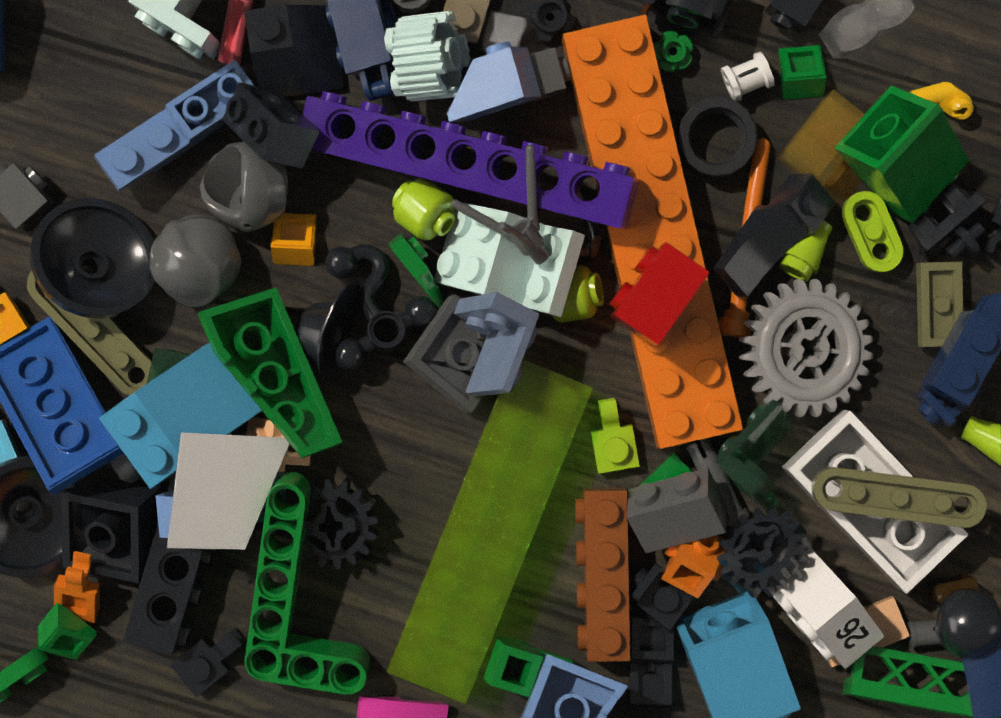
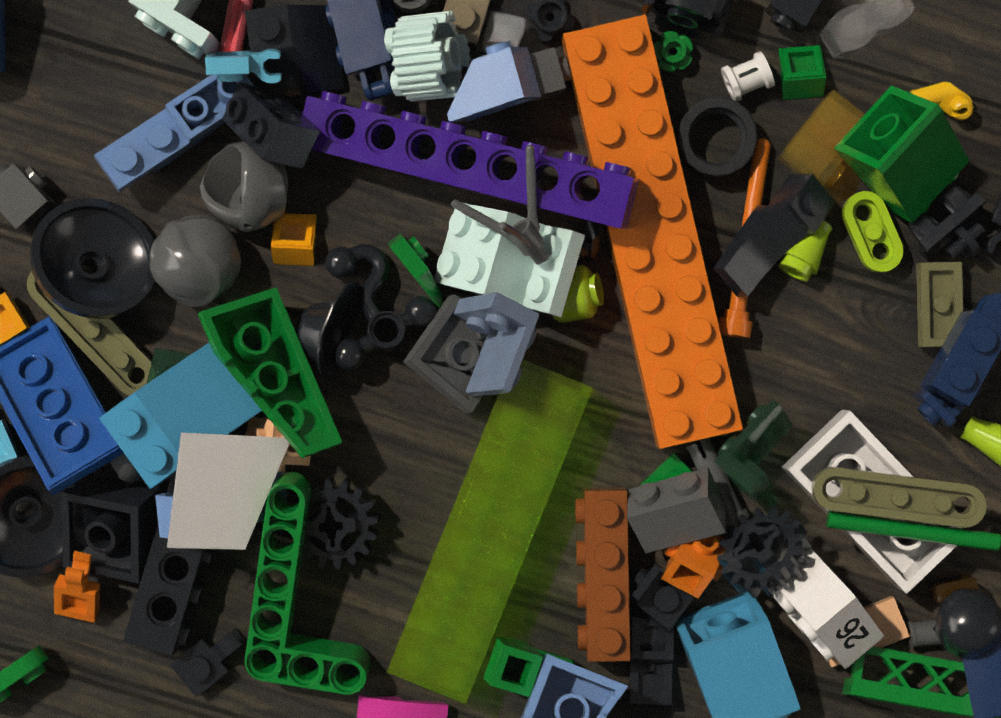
(64, 633): green slope -> none
(232, 64): none -> medium azure plate
(423, 209): lime head -> none
(614, 444): lime plate -> none
(659, 293): red brick -> none
(784, 380): light grey gear -> none
(913, 530): none -> green bar

